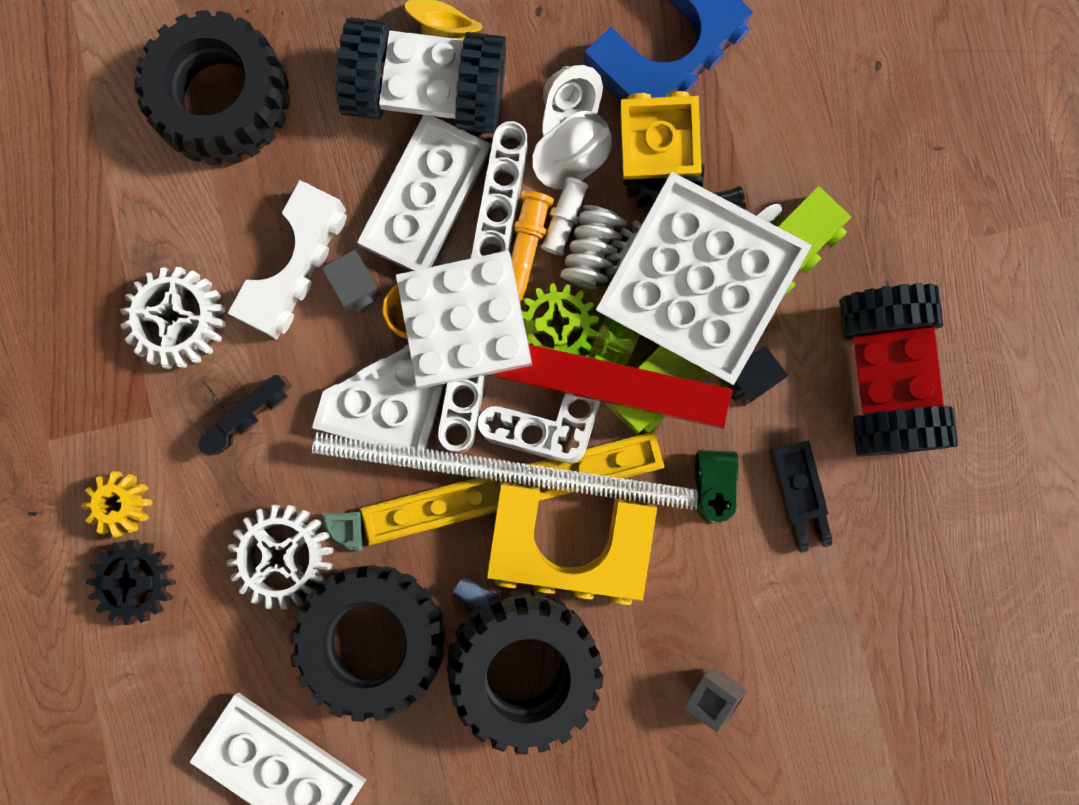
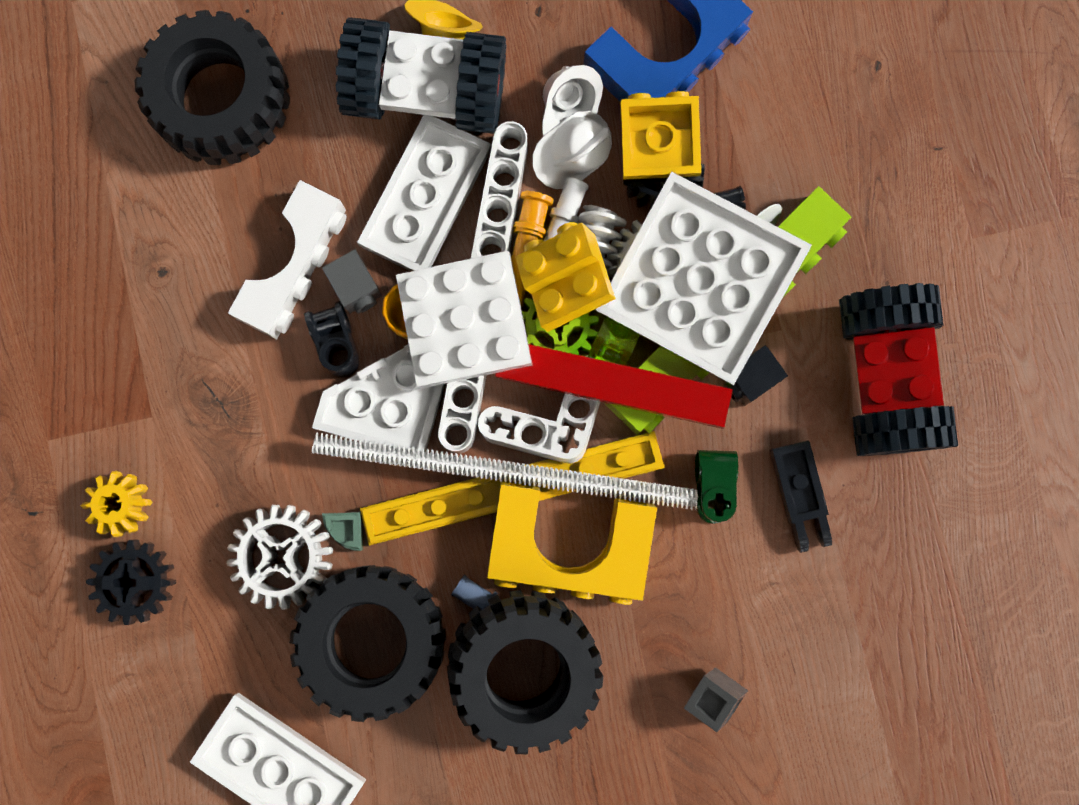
(174, 287): white gear -> none
(244, 415): black hinge -> none
(330, 333): none -> black piece
(565, 275): none -> yellow plate

